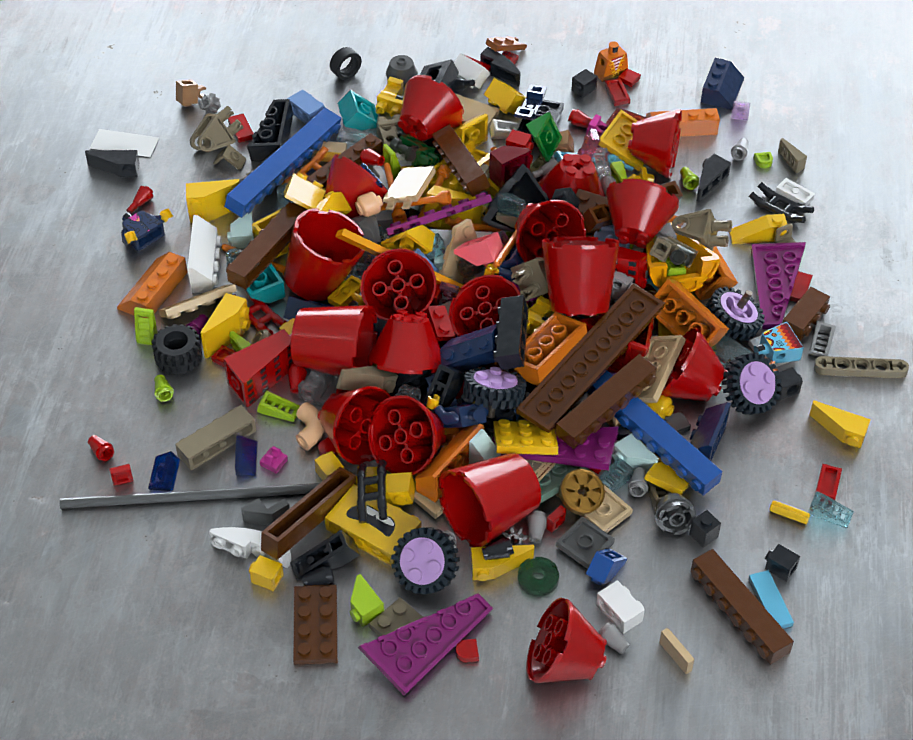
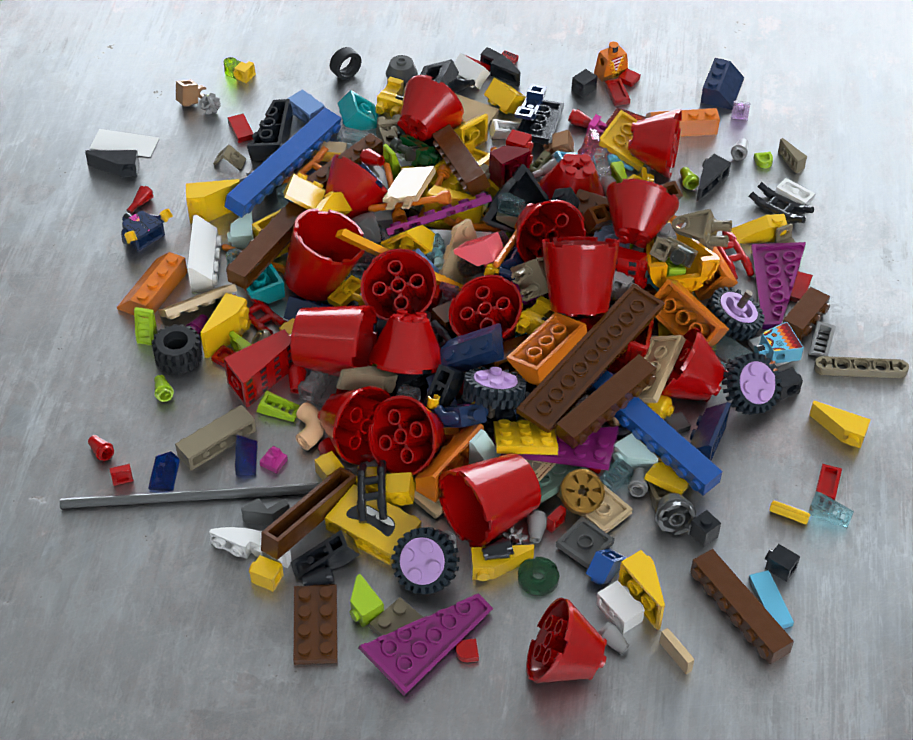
(214, 132): dark tan piece -> none
(239, 70): none -> yellow leg
(368, 204): light nougat head -> none
(440, 323): red plate -> none
(505, 43): dark orange hinge -> none
(511, 332): black brick -> none
(545, 135): green slope -> none
(641, 579): none -> yellow slope
(733, 243): none -> red piece

